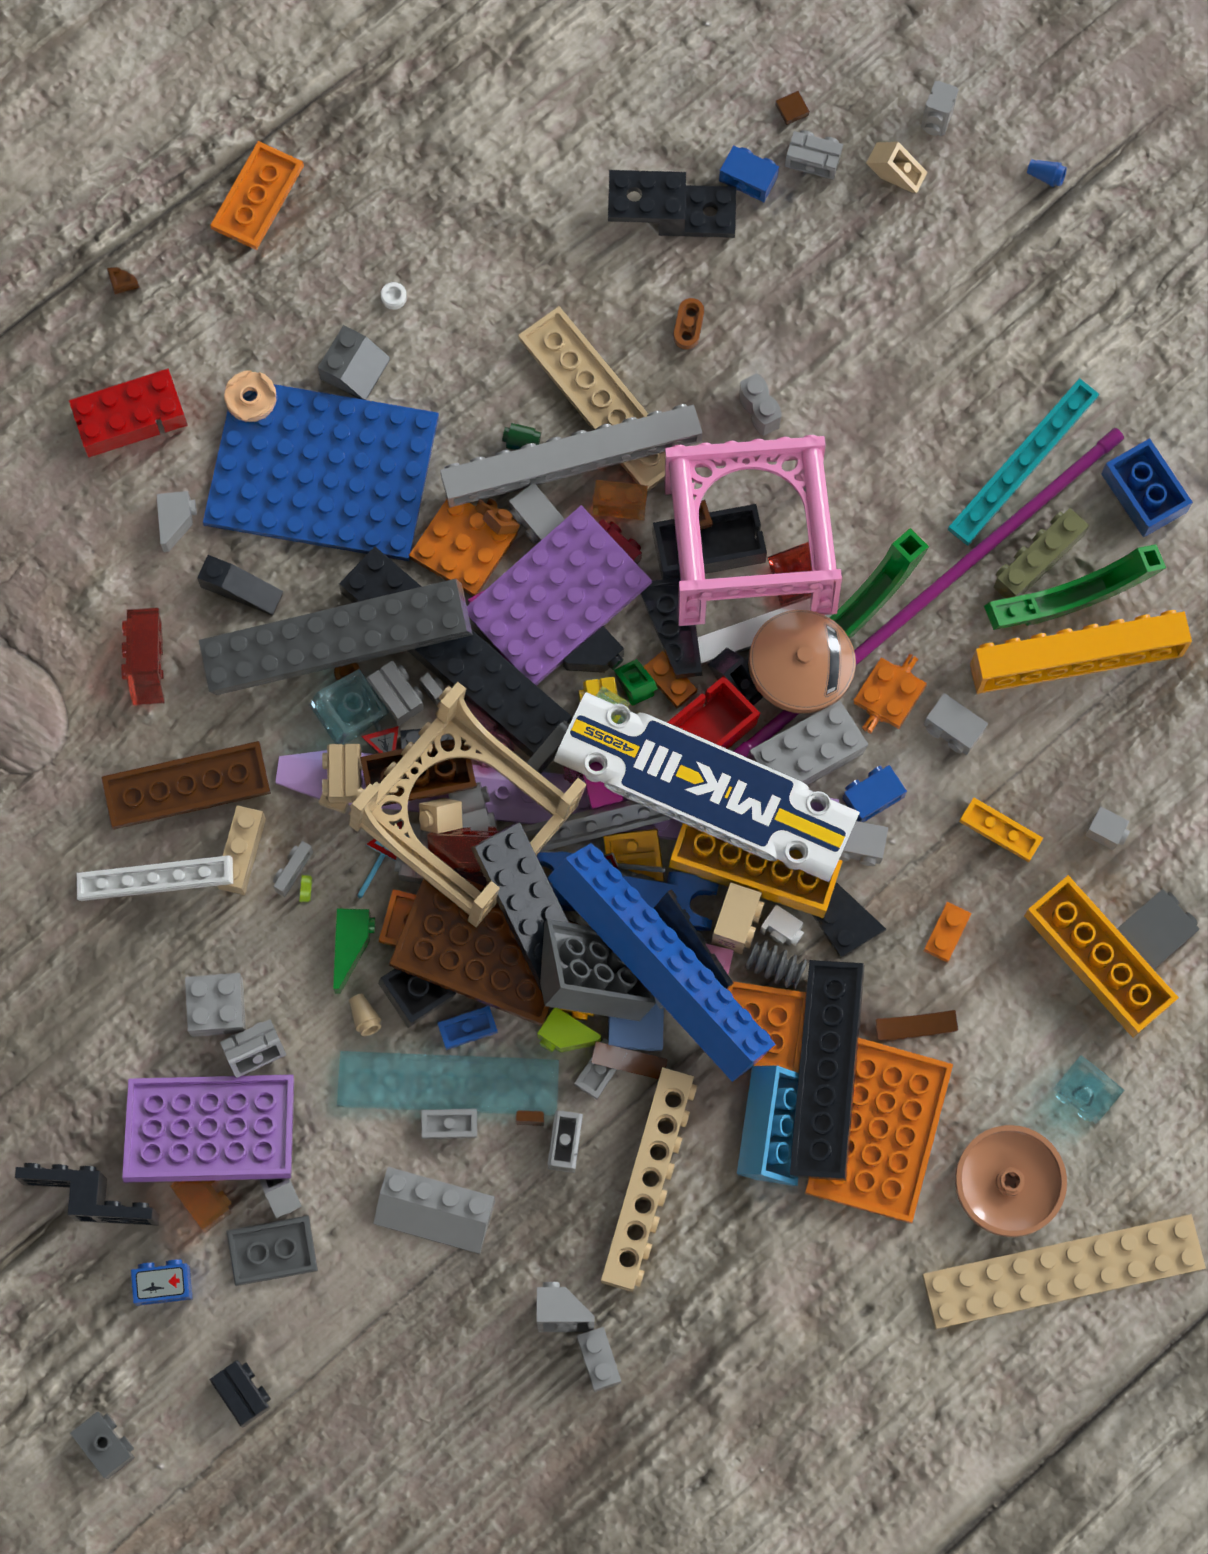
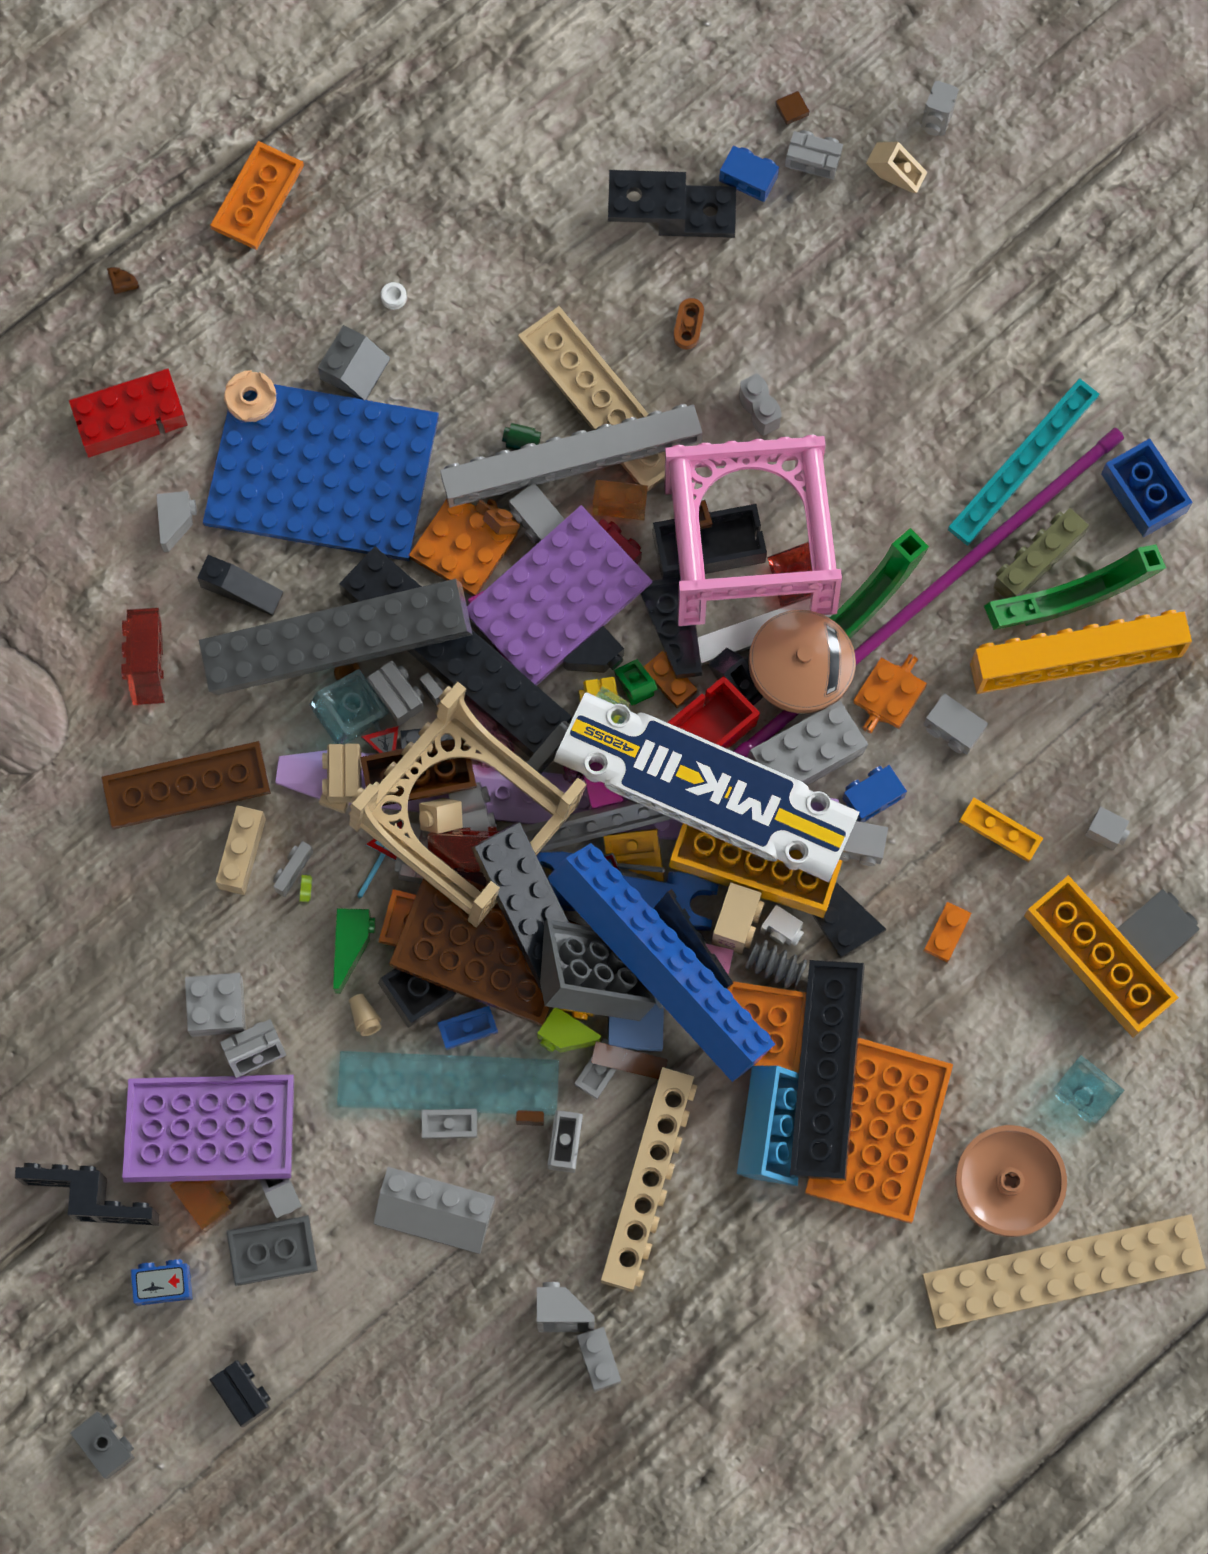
(155, 878): white tile -> none
(917, 1025): reddish brown sticker -> none
(1048, 172): blue cone -> none

